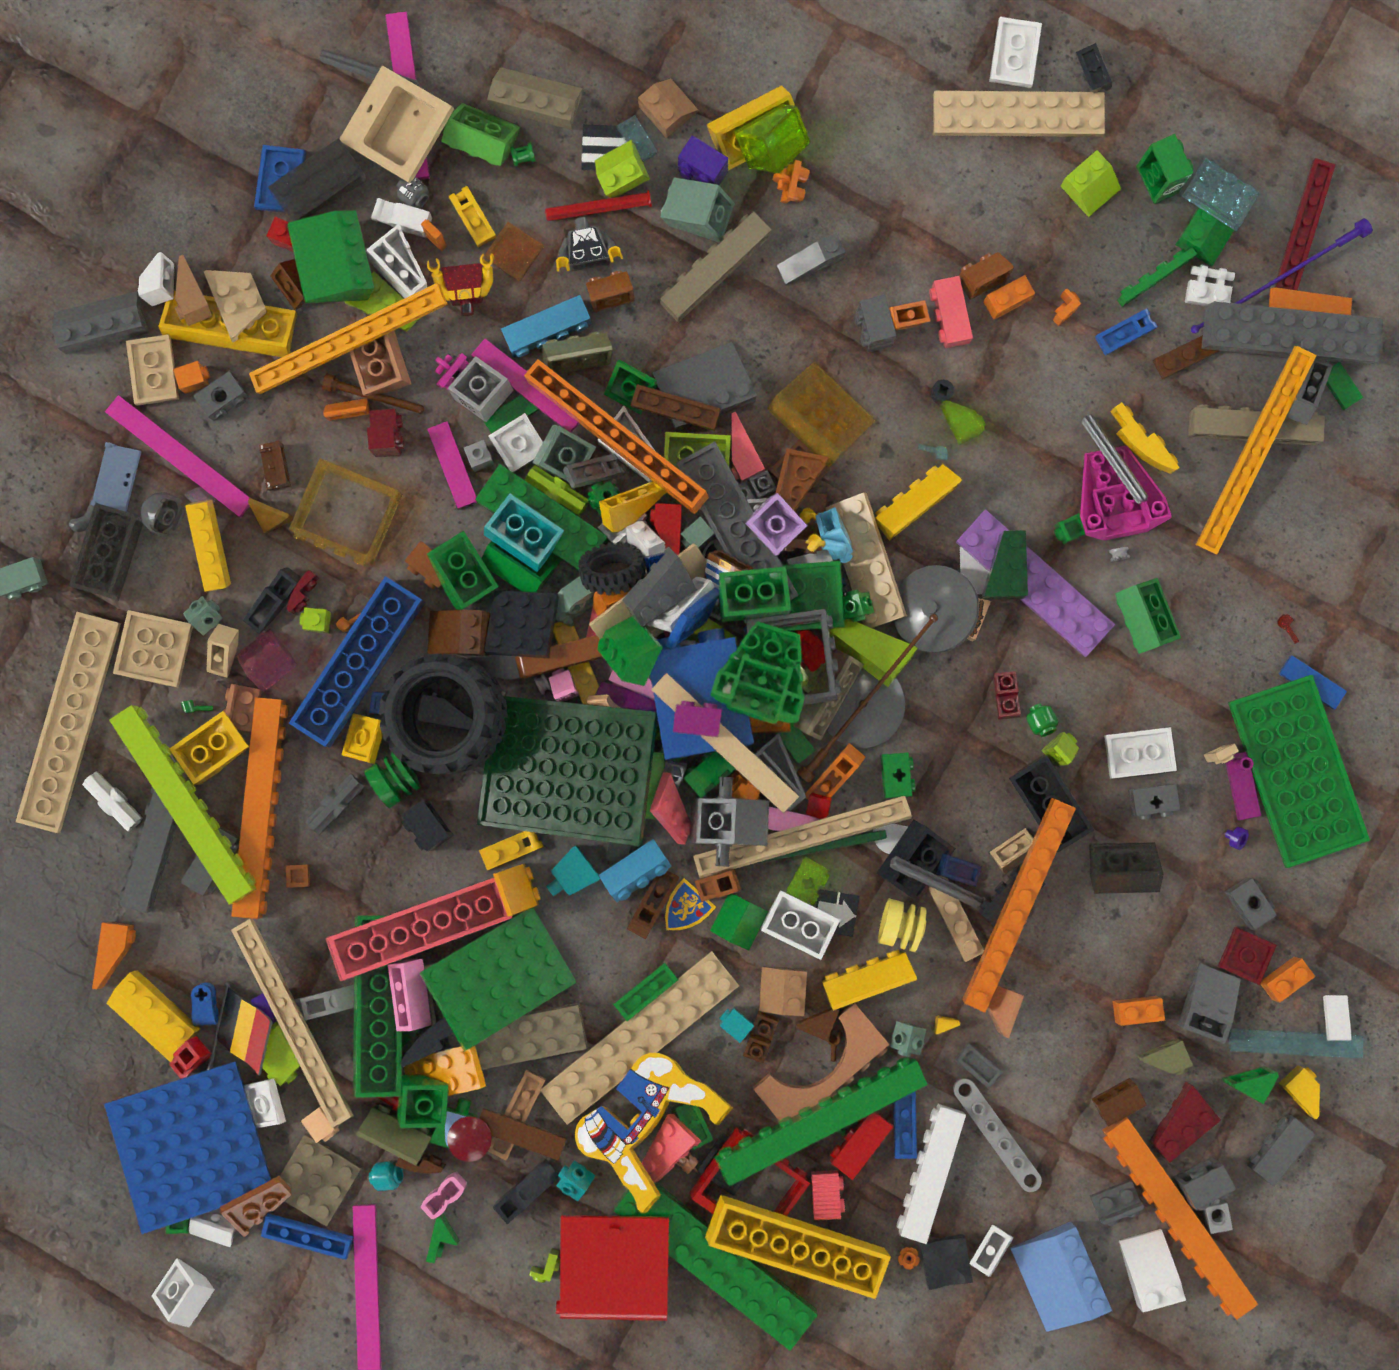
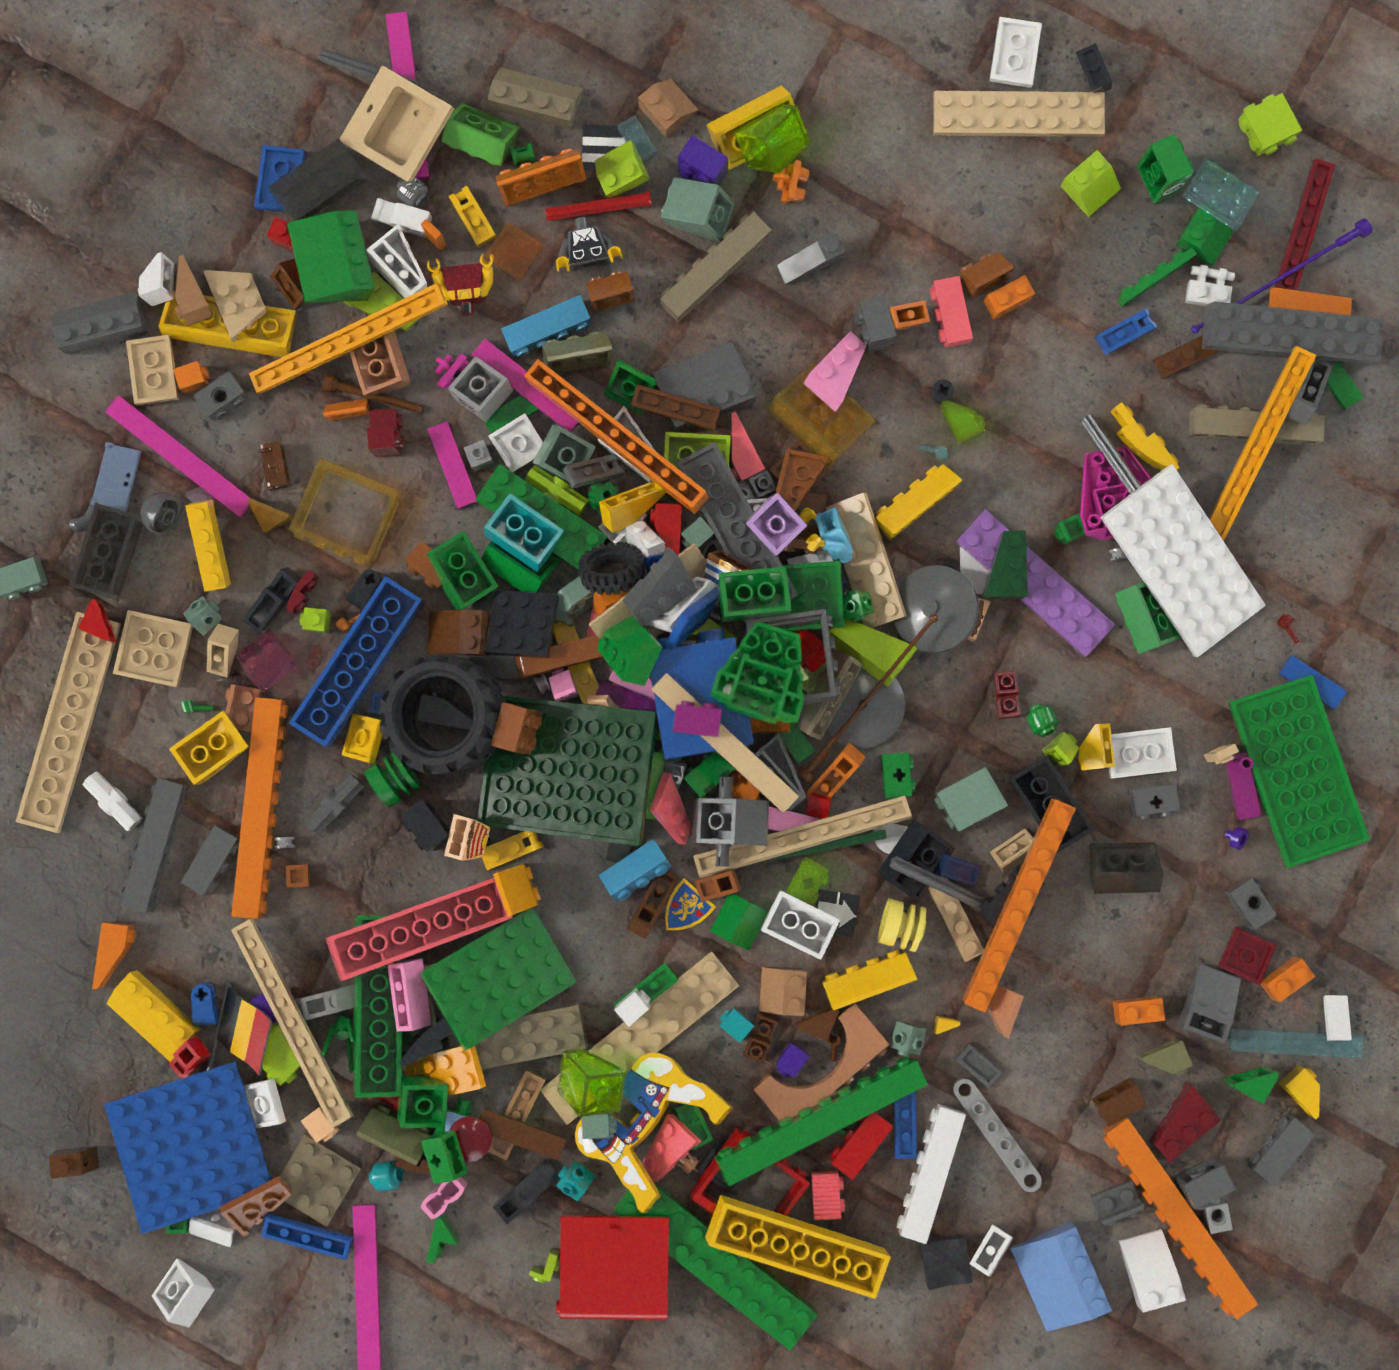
(70, 1162): none -> reddish brown torso
(96, 622): none -> red slope
(183, 804): lime brick -> none
(284, 842): none -> light grey bush
(343, 1031): none -> green plant
(363, 589): none -> black piece
(444, 1156): none -> green brick
(467, 839): none -> light nougat torso
(516, 728): none -> dark orange brick
(541, 177): none -> orange slope
(572, 873): teal torso -> none
(590, 1083): none -> clear neon green slope
(598, 1127): none -> sand green brick
(633, 1006): none -> white brick
(791, 1060): none -> dark purple brick
(835, 372): none -> bright pink wedge
(908, 1264): orange plate -> none
(970, 799): none -> sand green slope
(1065, 311): orange bracket -> none
(1097, 748): none -> yellow slope
(1183, 560): none -> white plate
(1269, 124): none -> lime brick

